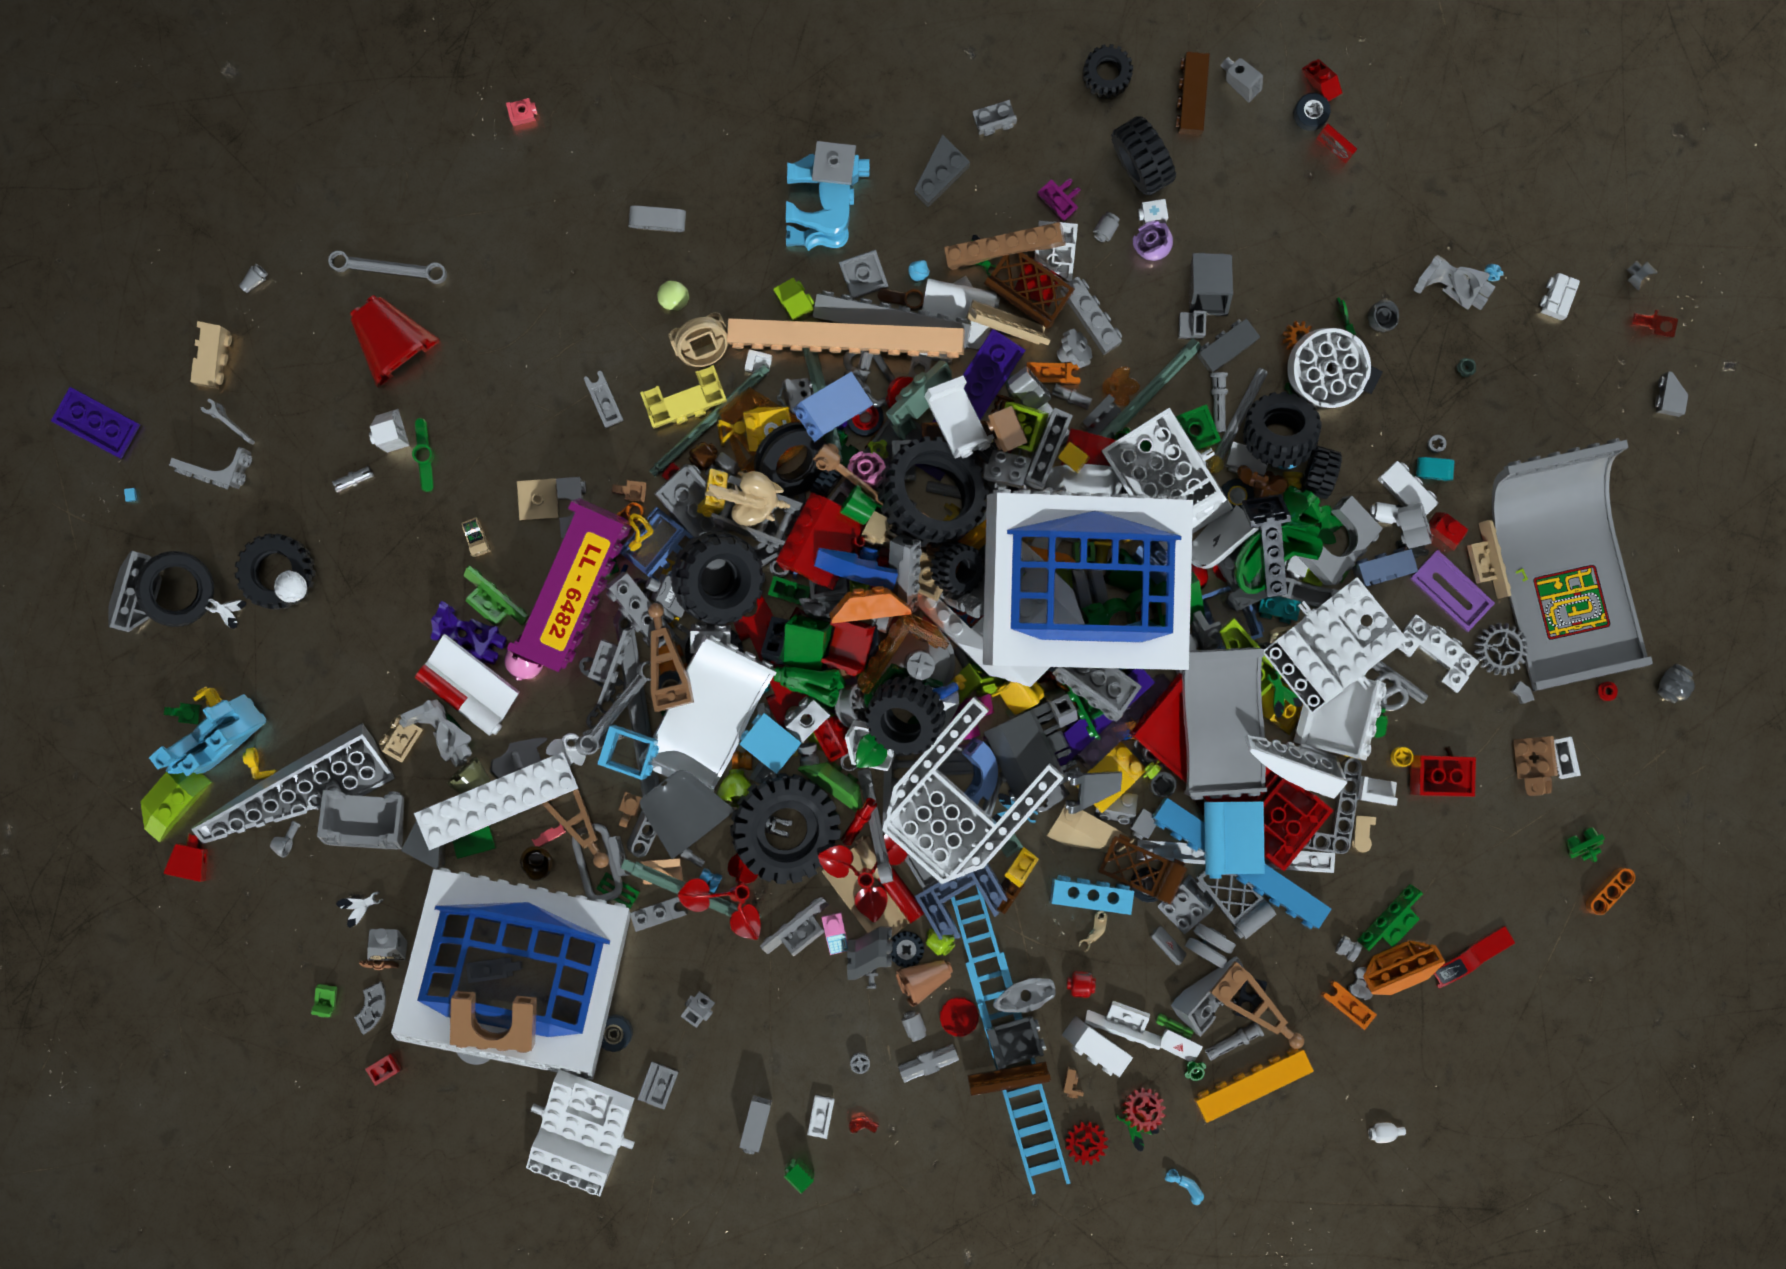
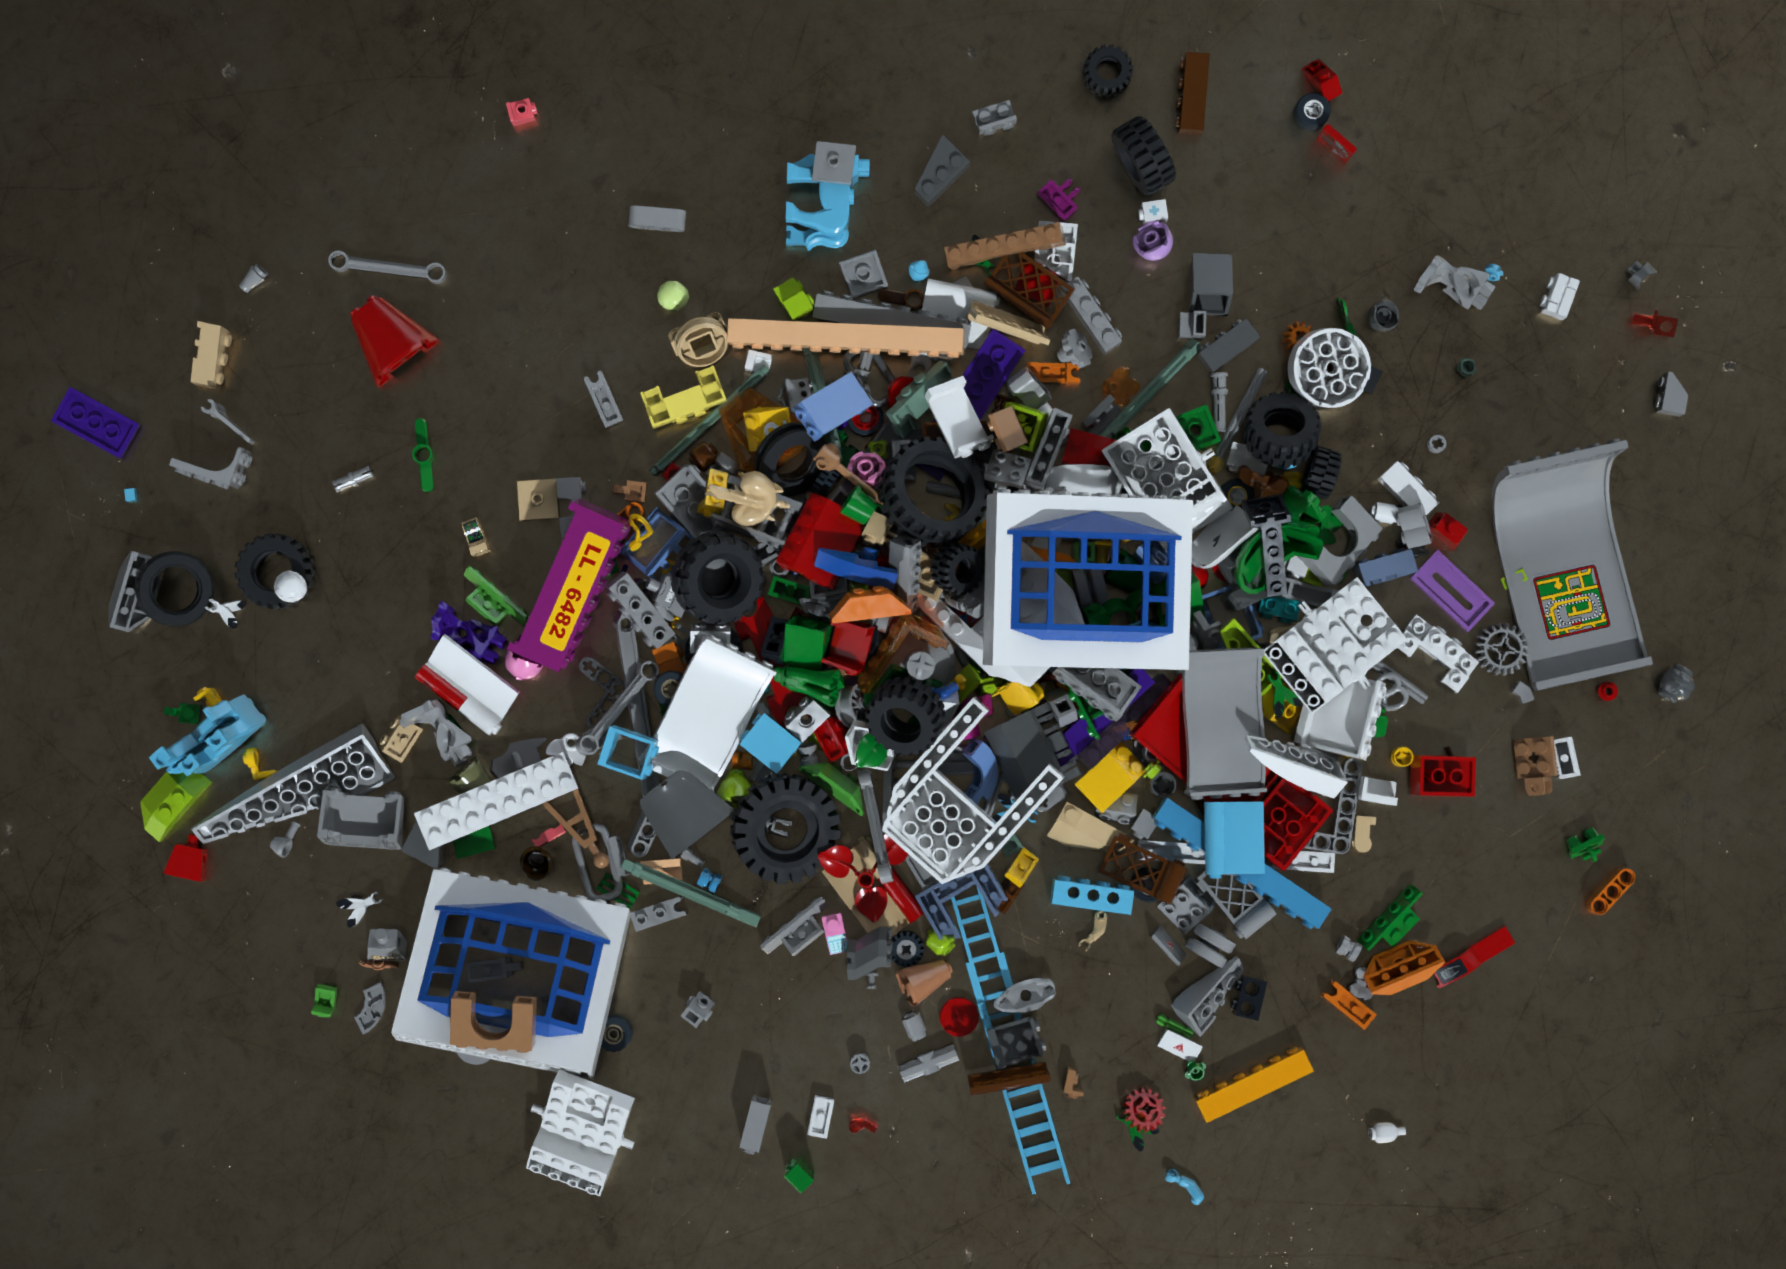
(384, 1069): red slope -> none
(388, 431): white wedge -> none
(606, 663): light grey bracket -> none
(630, 806): medium nougat plate -> none
(658, 1085): light grey plate -> none
(674, 695): medium nougat plate -> none
(738, 428): yellow piece -> none
(746, 920): red plant -> none
(857, 547): red hand -> none
(861, 817): red pin -> none
(1071, 396): light grey pin -> none
(1073, 457): yellow panel -> none
(1081, 984): red head -> none
(1092, 788): dark grey flag -> none
(1097, 1047): white wedge -> none
(1097, 1145): red gear -> none
(1106, 227): light grey brick -> none
(1125, 1022): white bracket -> none
(1230, 984): medium nougat plate -> none
(1242, 1037): light grey pin -> none
(1243, 78): light grey torso -> none
(1435, 468): teal beam -> none
(1488, 561): tan bracket -> none

